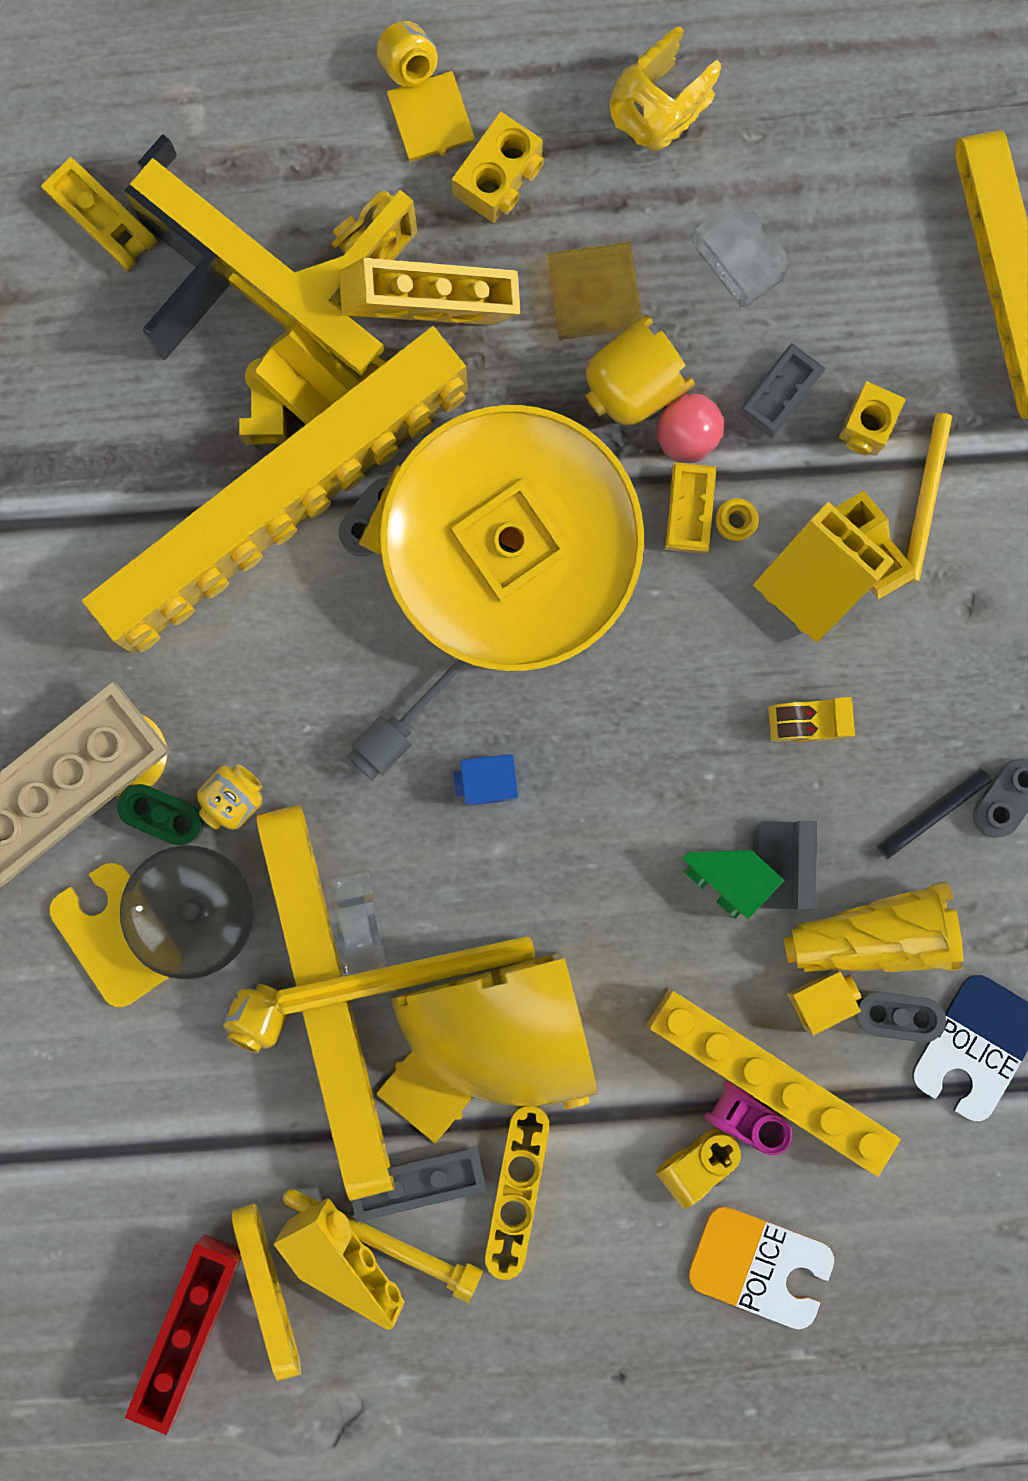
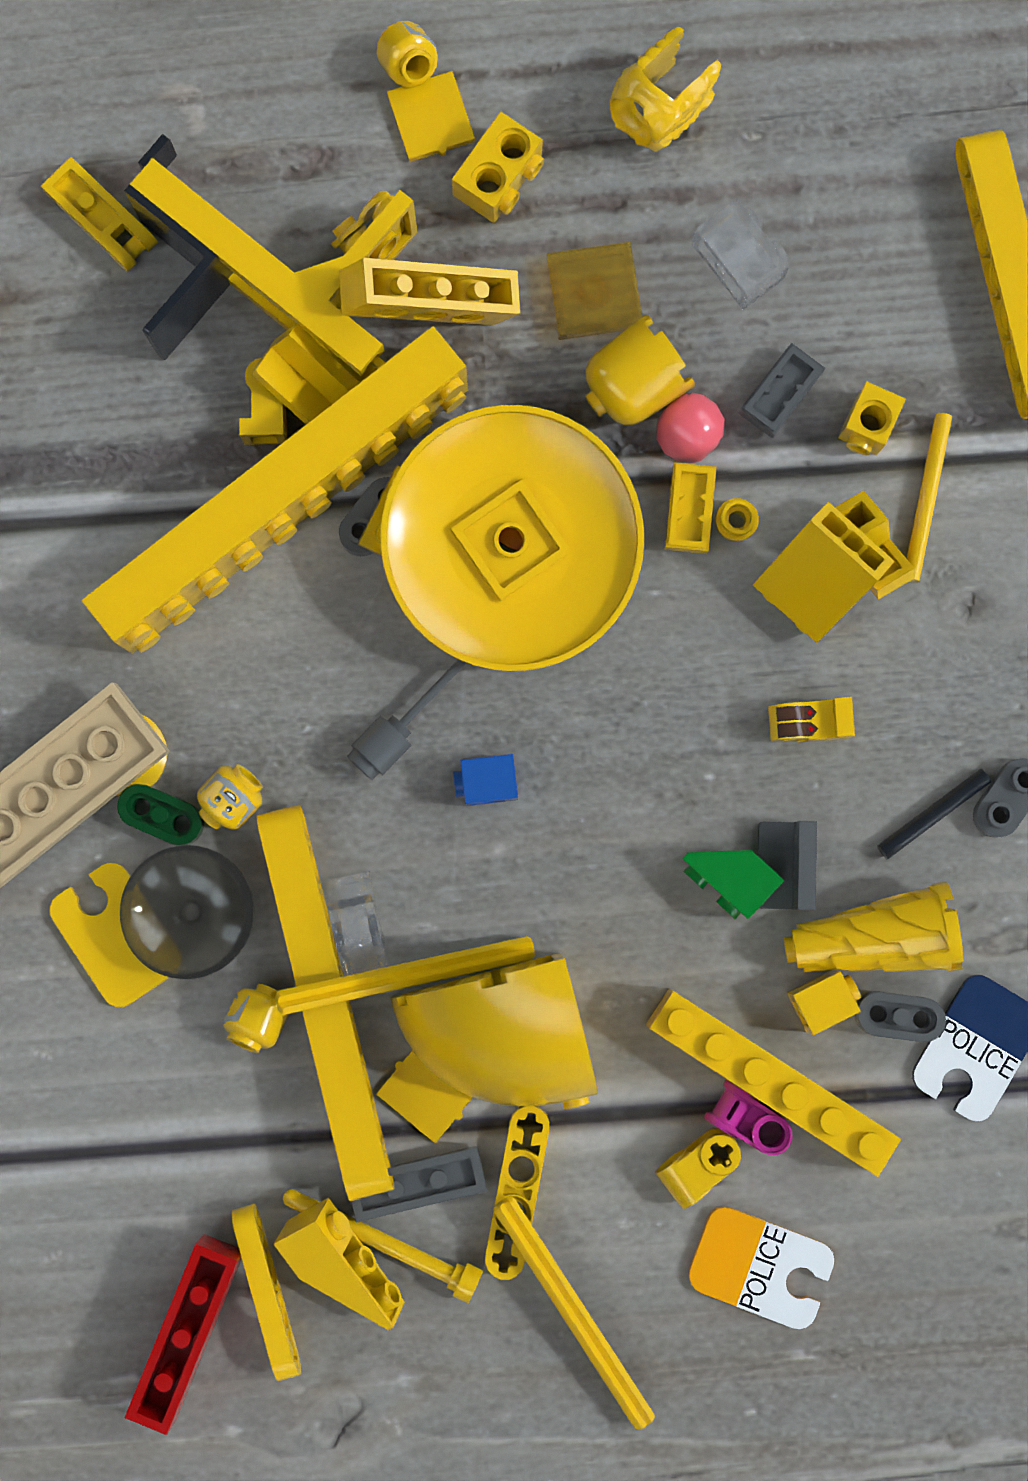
(574, 1312): none -> yellow axle

